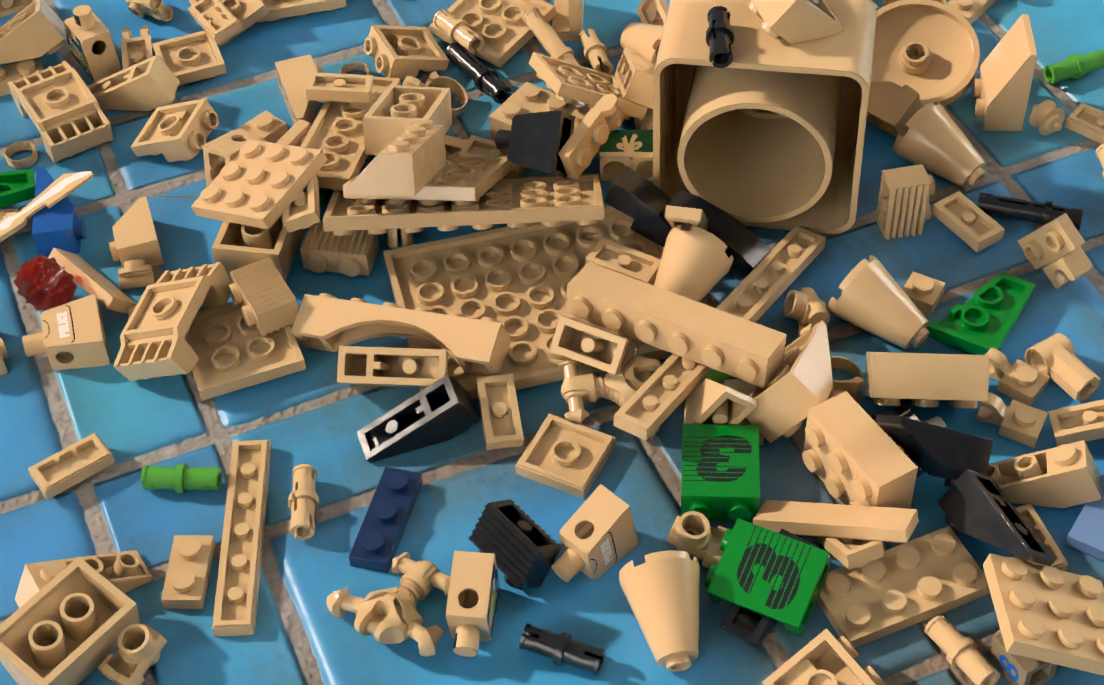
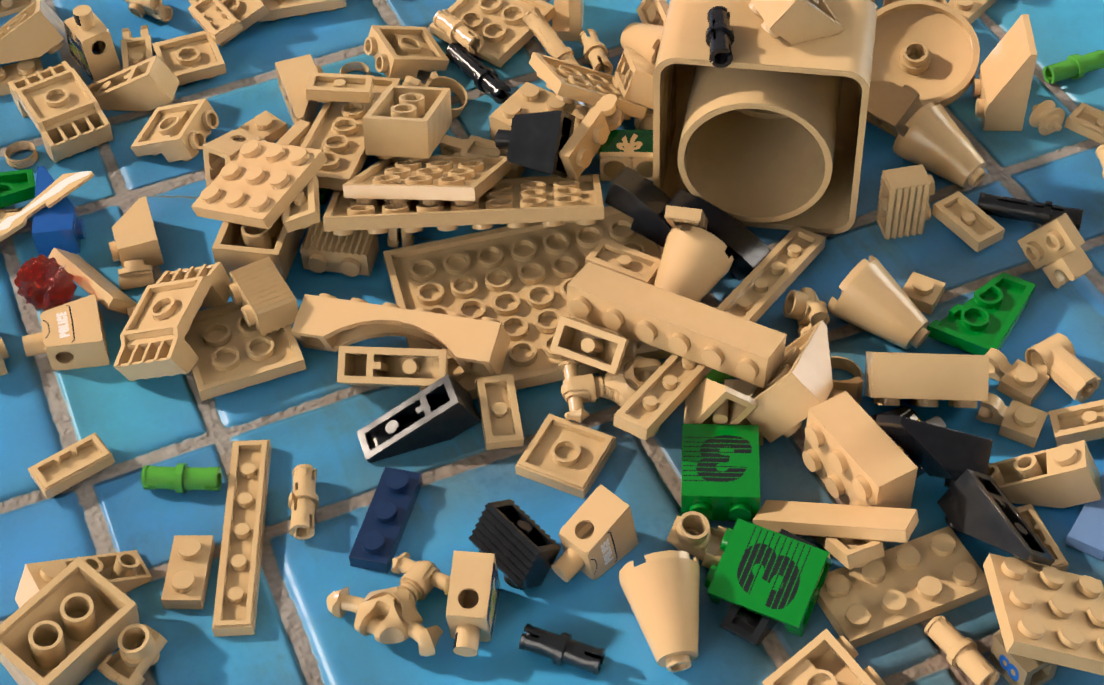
(404, 164): tan slope -> none

